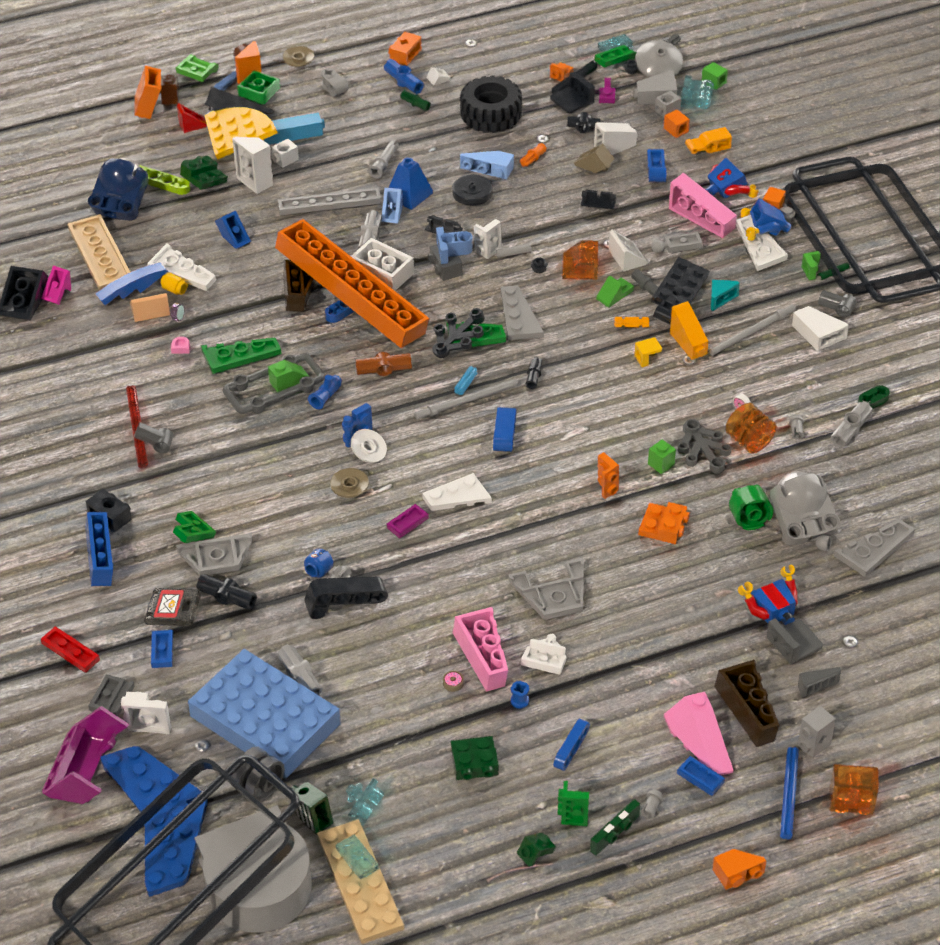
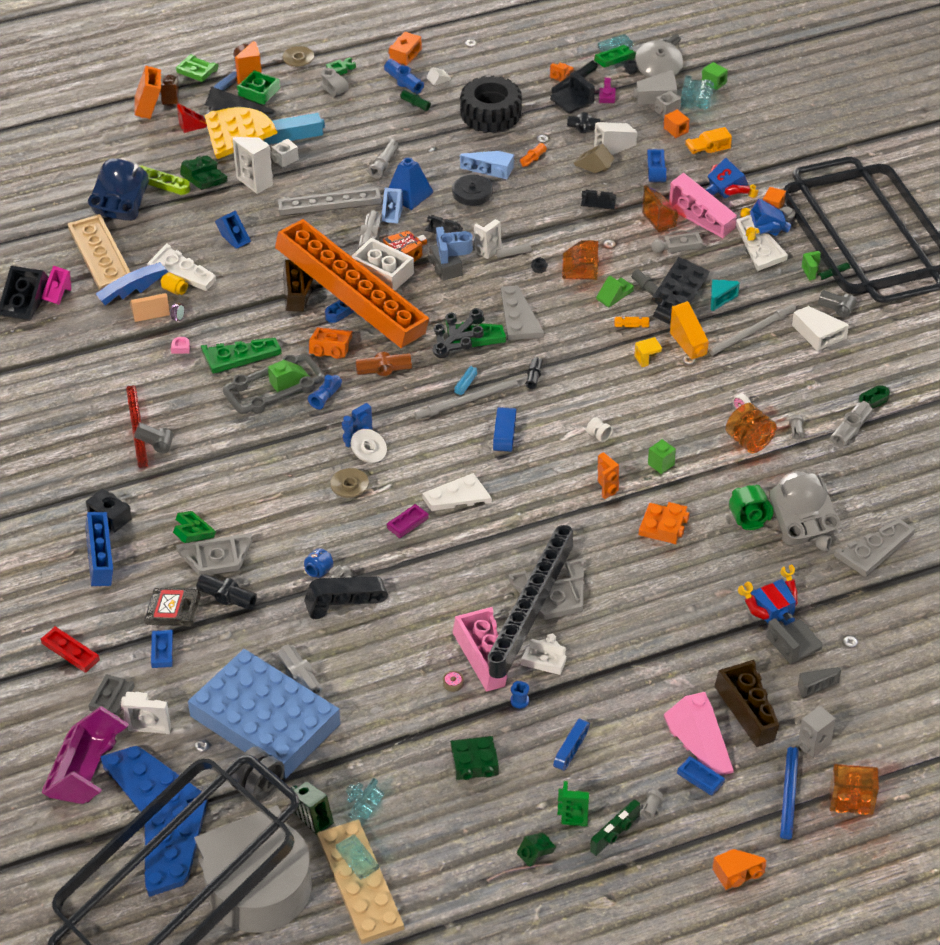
(330, 342): none -> orange plate
(342, 67): none -> green plate
(407, 243): none -> torso
(530, 602): none -> black beam
(599, 429): none -> white wheel
(625, 252): white slope -> none
(658, 210): none -> clear orange slope
(693, 429): dark grey plant -> none

